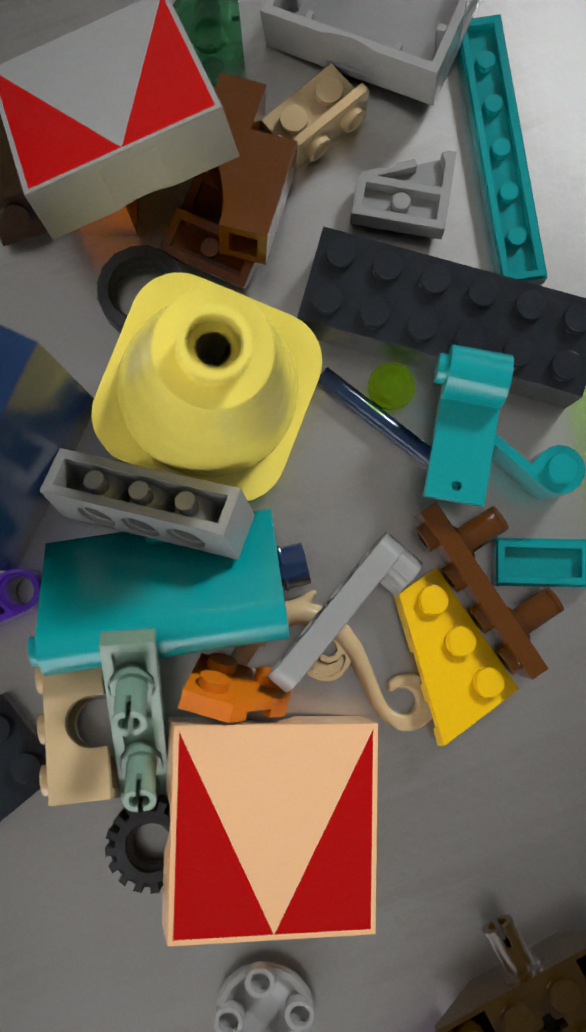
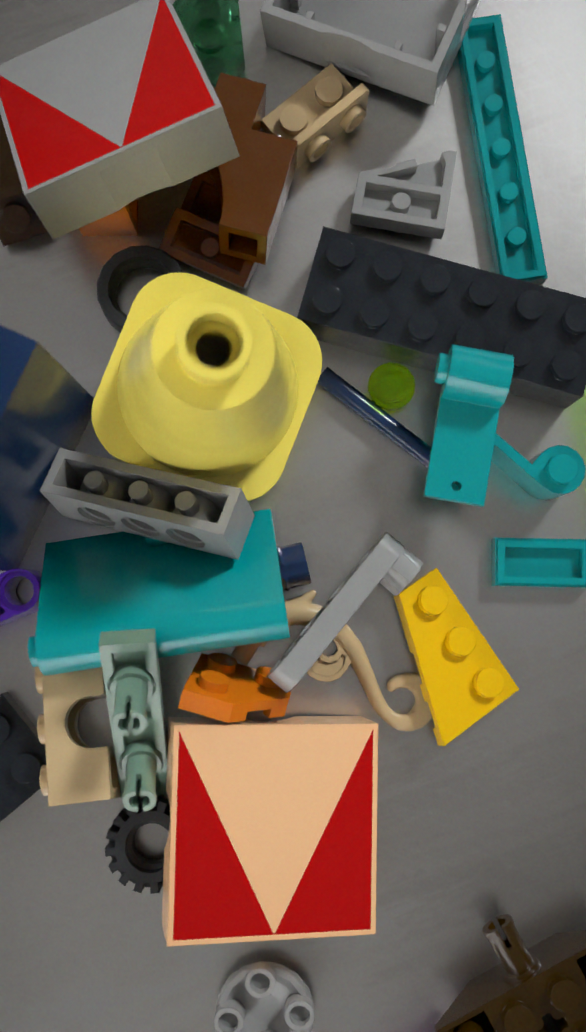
(488, 611): reddish brown plate -> none

